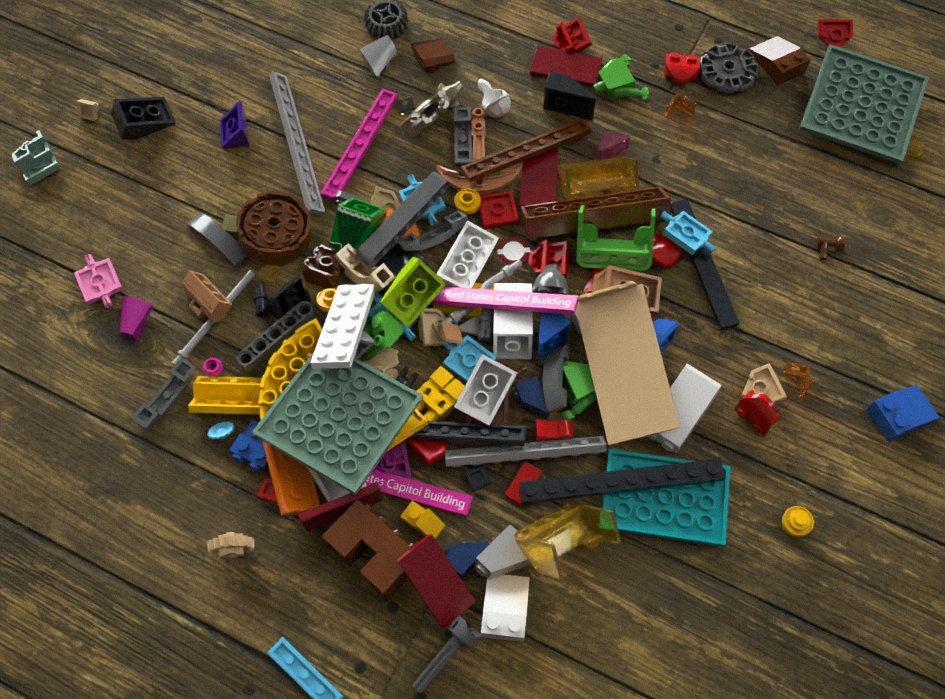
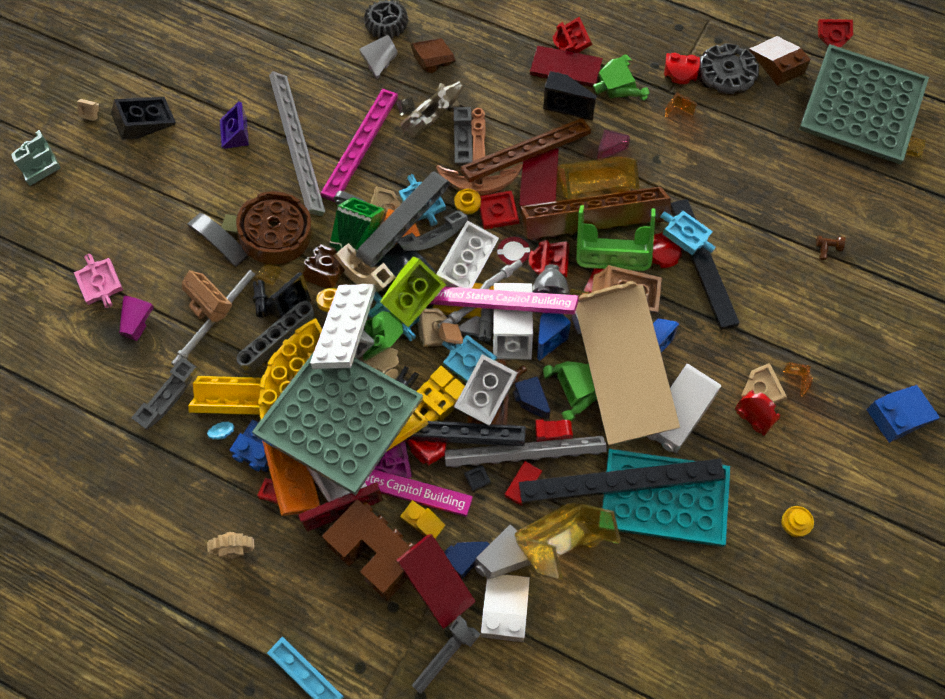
(210, 363): dark pink plate -> none
(495, 101): white piece -> none
(554, 393): dark grey slope -> none

